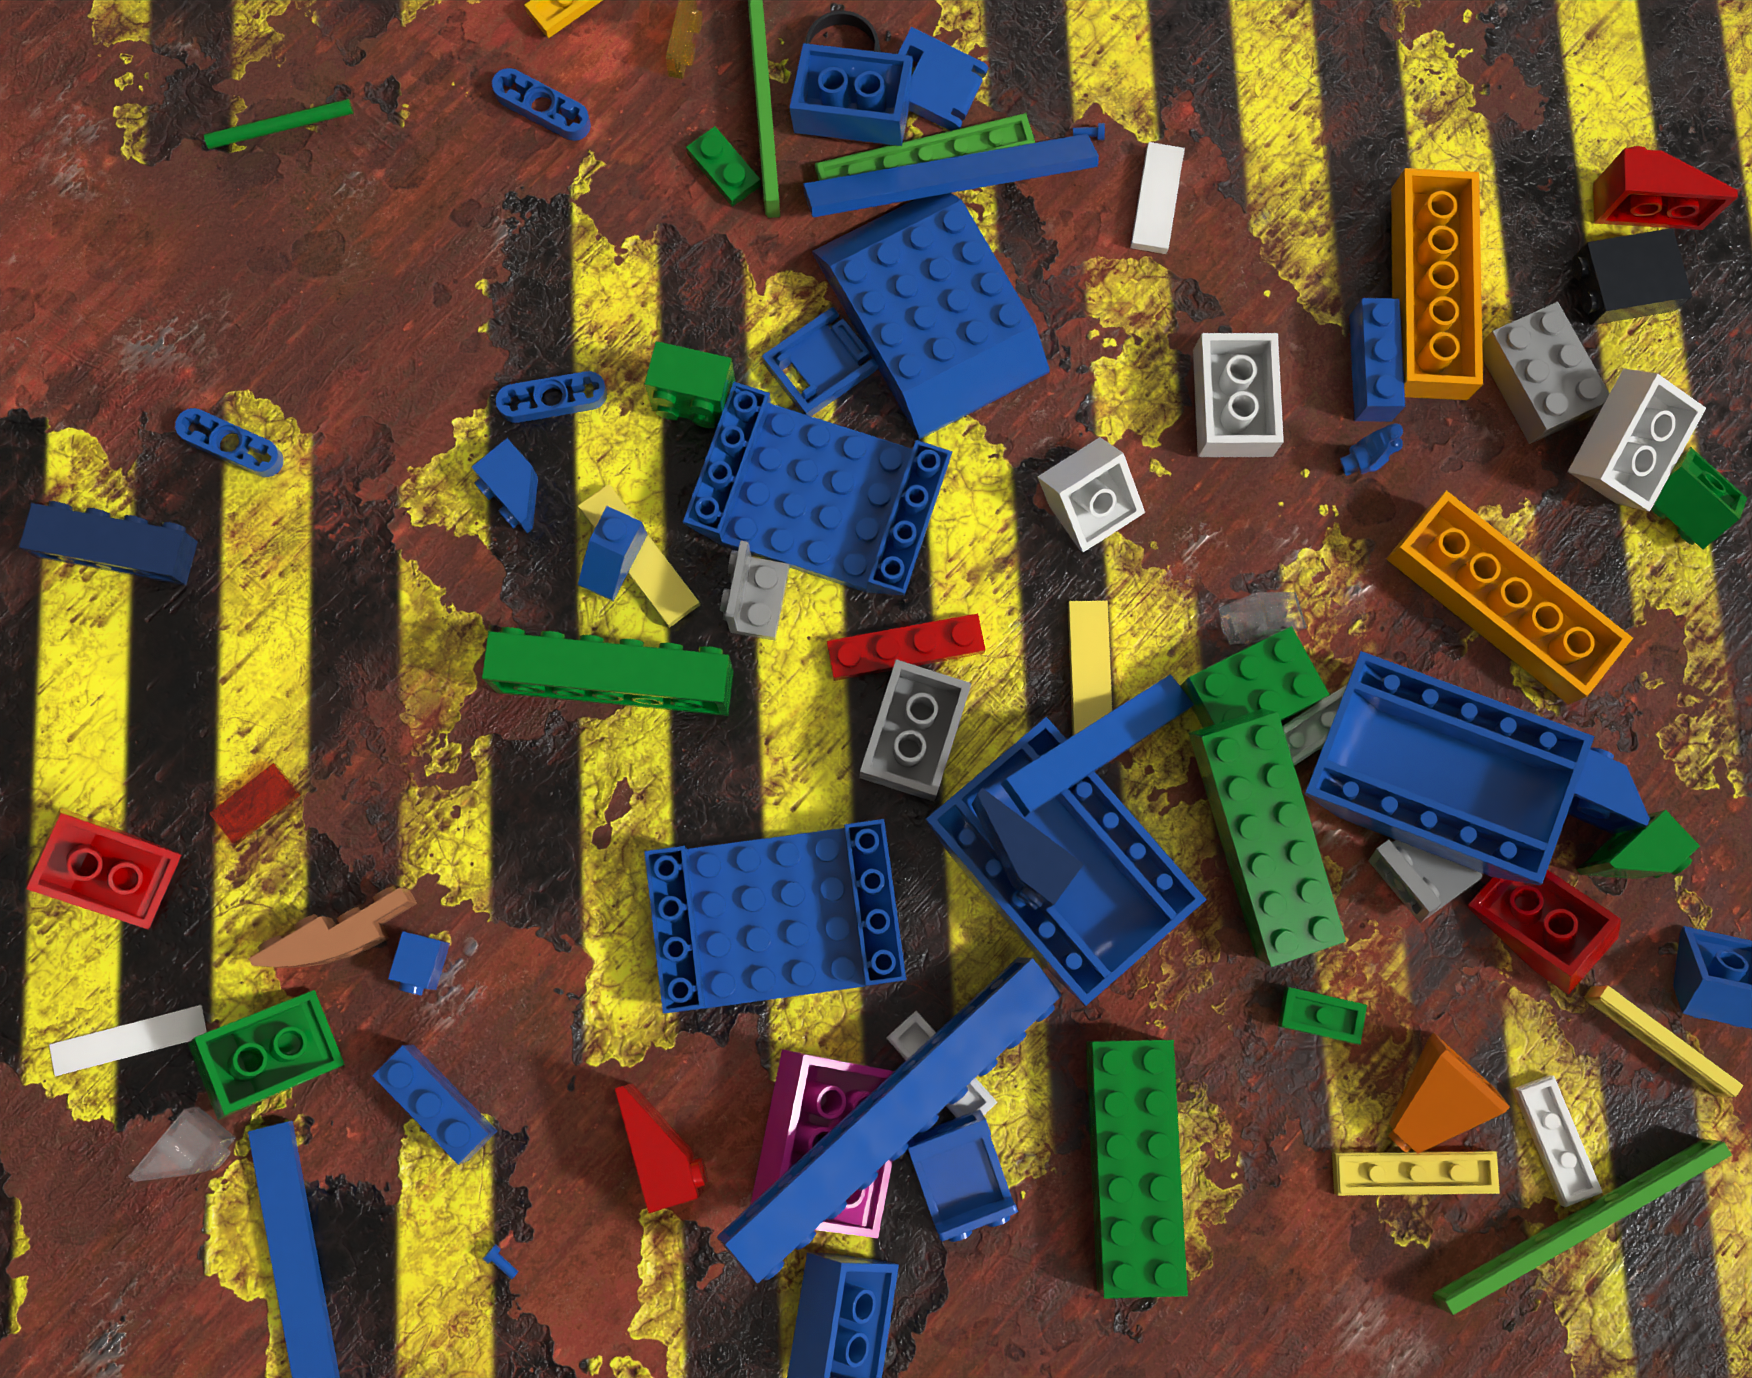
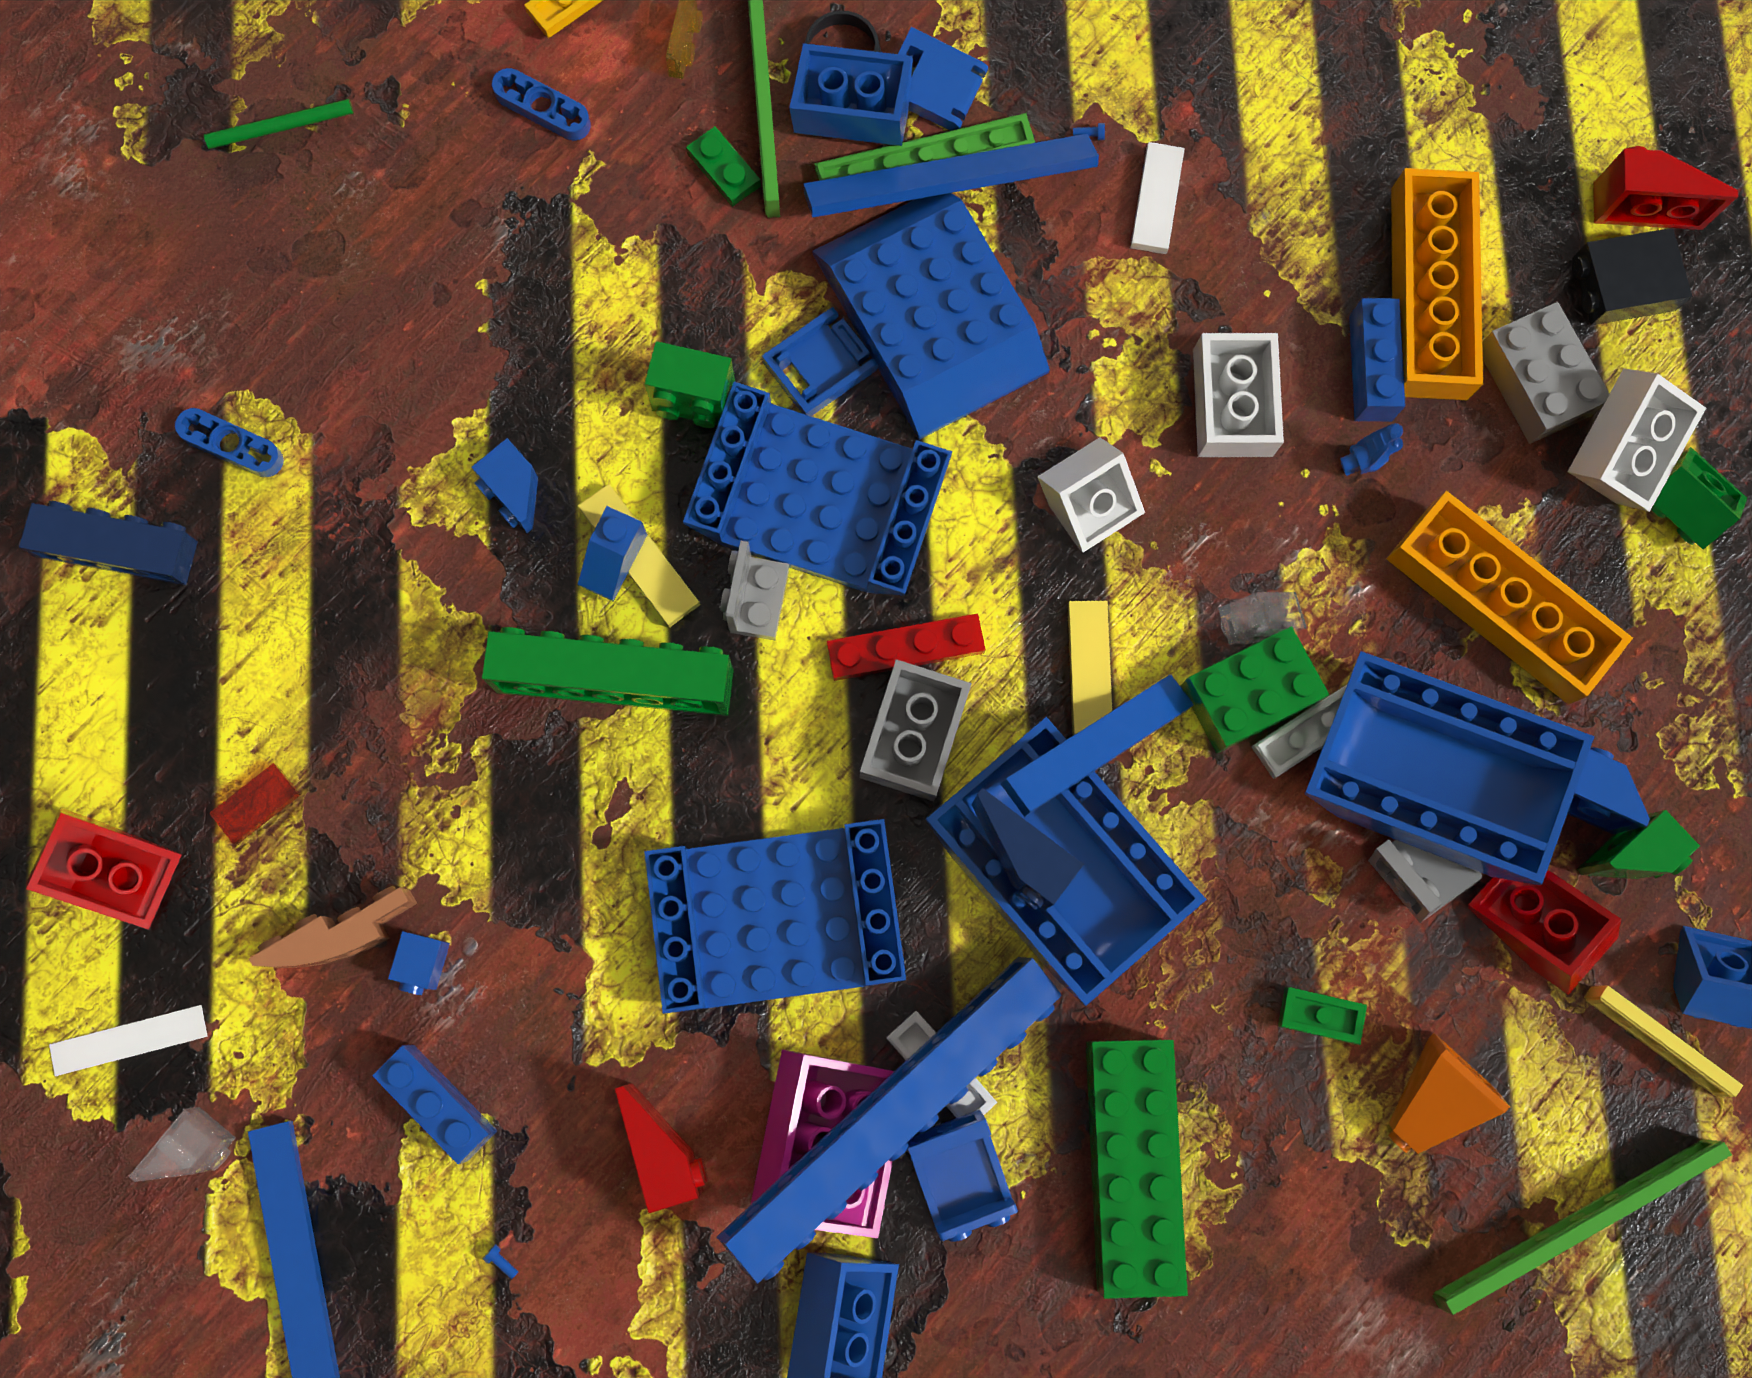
(265, 1054): green slope -> none
(538, 387): blue beam -> none
(1267, 837): green brick -> none
(1415, 1173): light yellow tile -> none
(1557, 1141): white tile -> none

